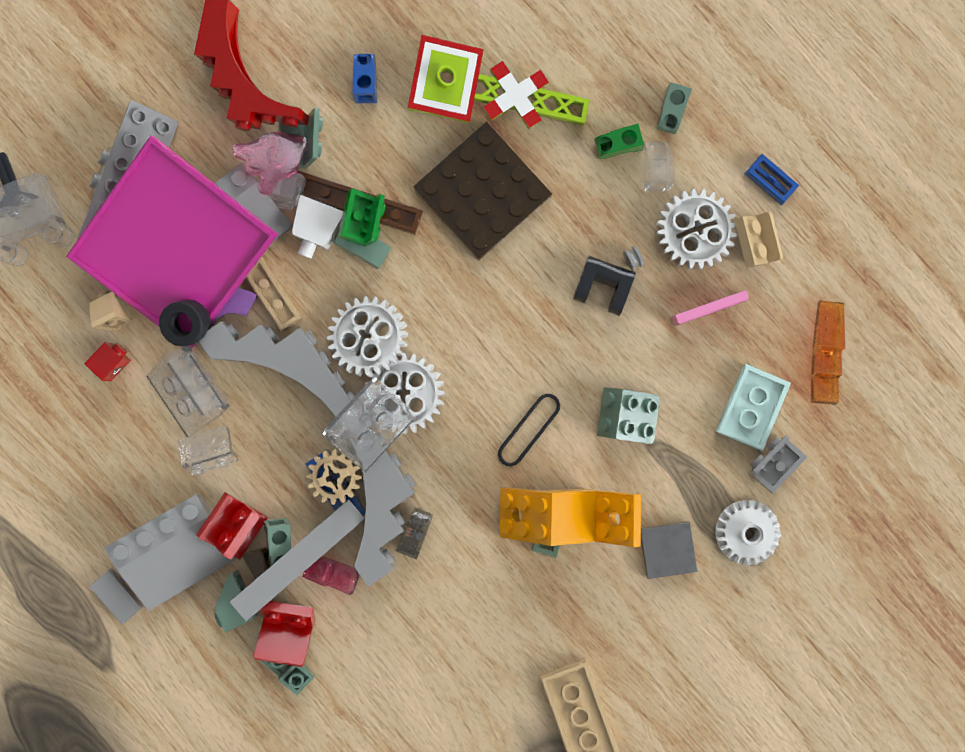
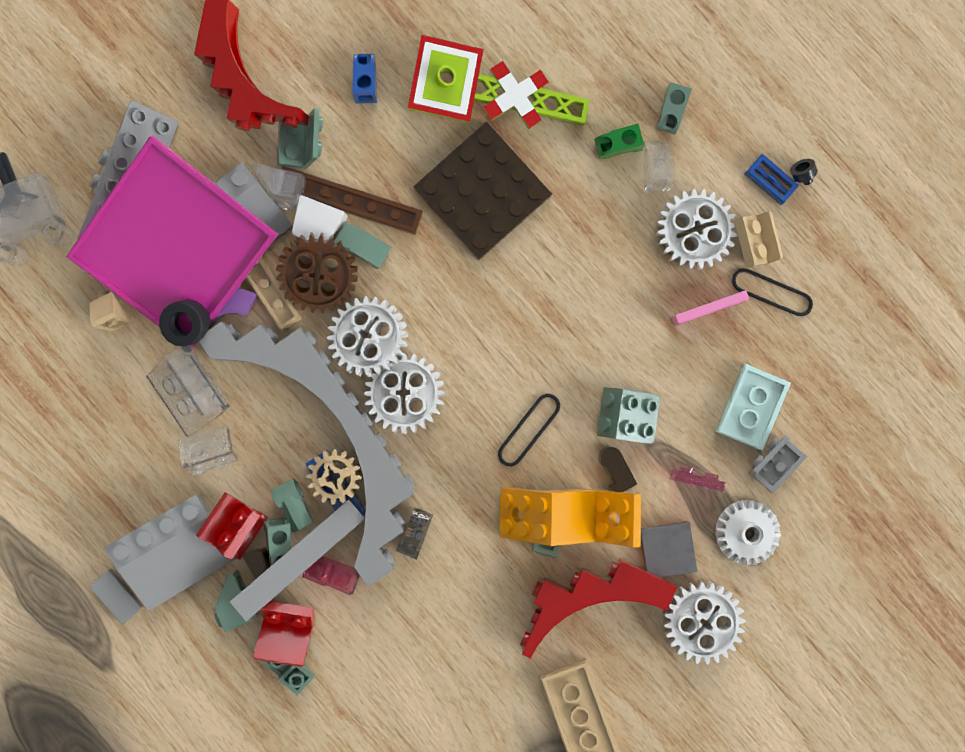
(108, 361): red brick -> none
(271, 157): clear pink tile -> none
(290, 499): none -> sand green piece
(293, 270): none -> reddish brown gear
(361, 217): green bracket -> none
(369, 424): clear slope -> none
(558, 602): none -> red arch
(609, 275): black connector -> none
(618, 469): none -> dark brown leg
(633, 258): light grey bush -> none
(687, 476): none -> clear pink plate
(720, 637): none -> white gear
(776, 283): none -> black piece
(804, 171): none -> black tile
(827, 352): clear orange slope -> none

